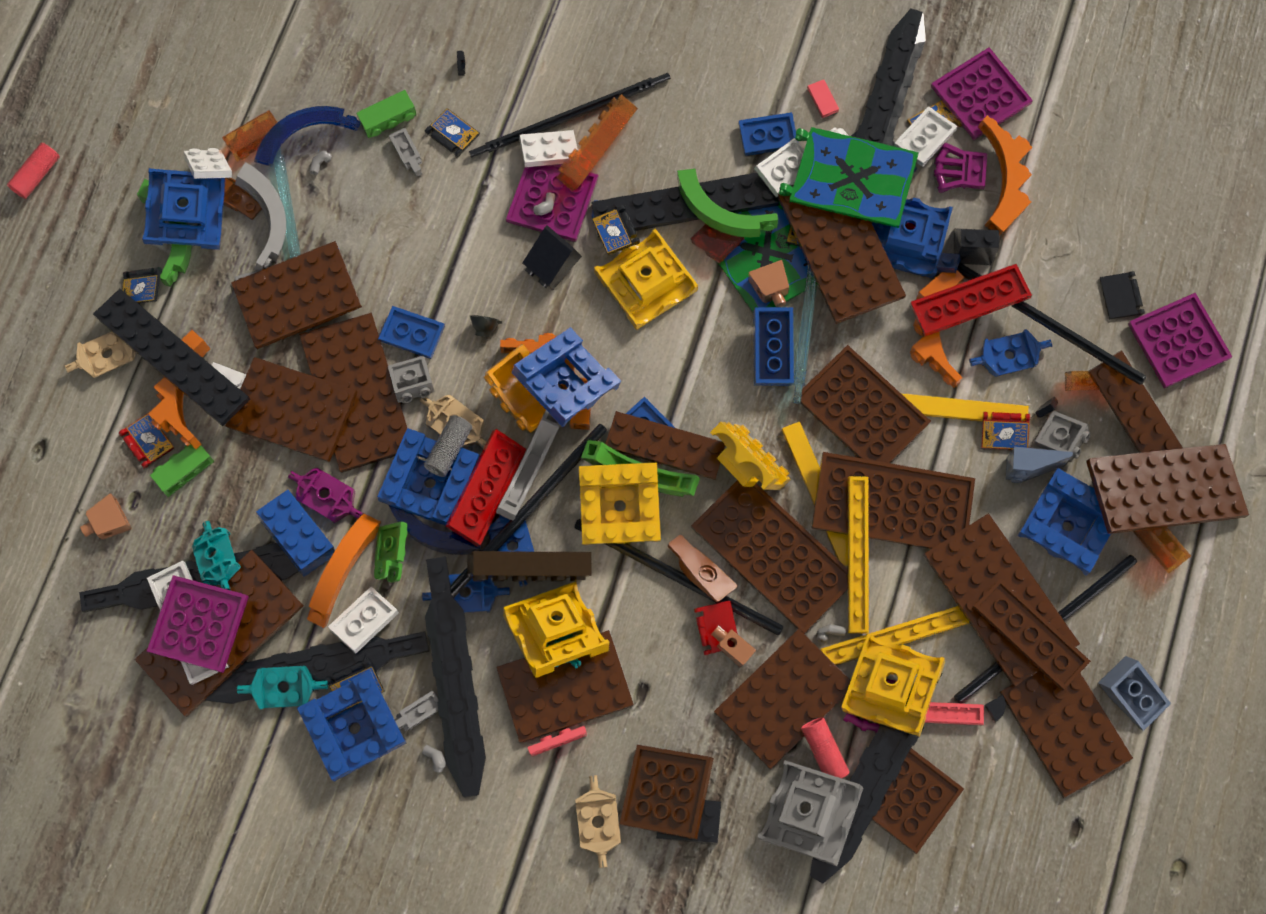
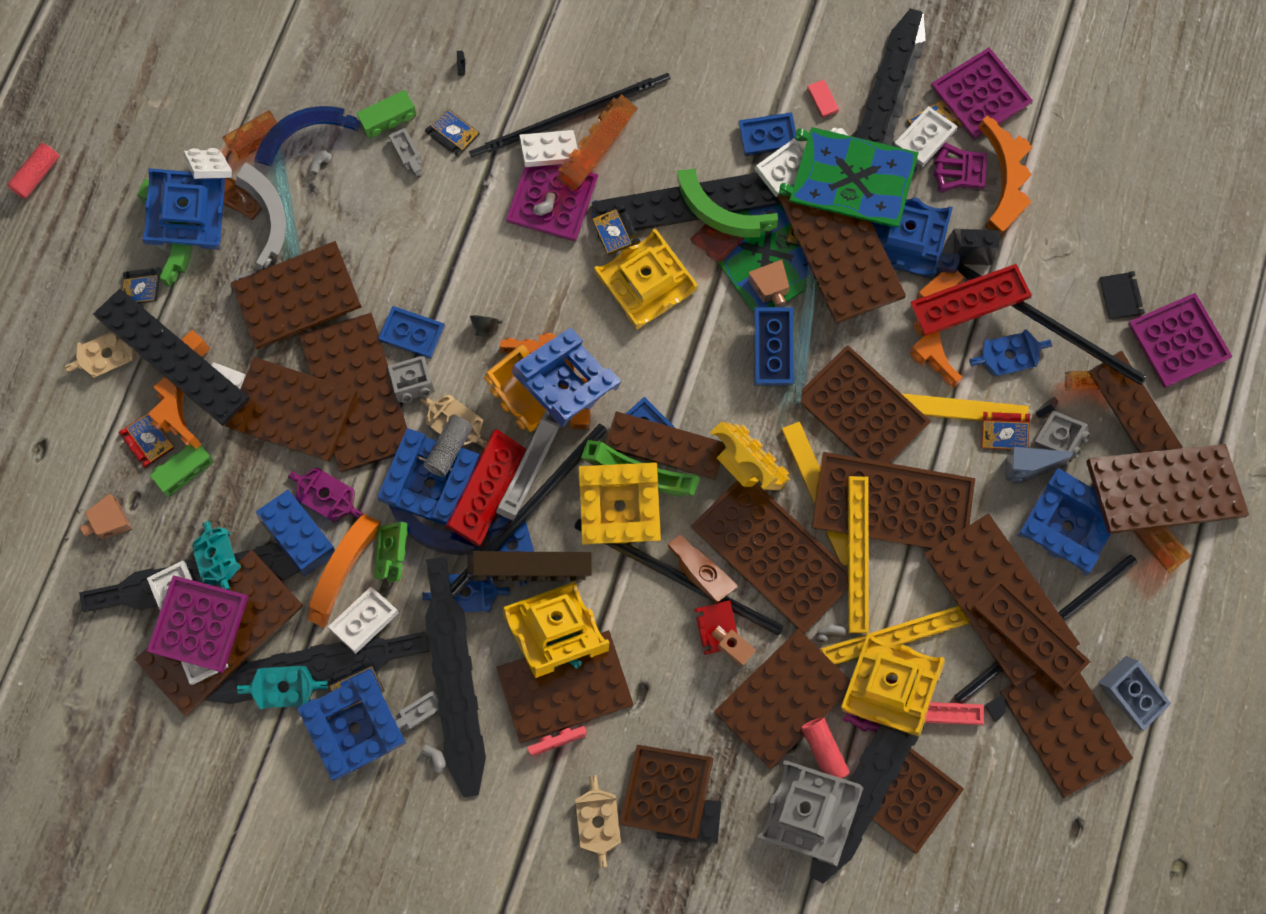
(550, 258): black slope -> none

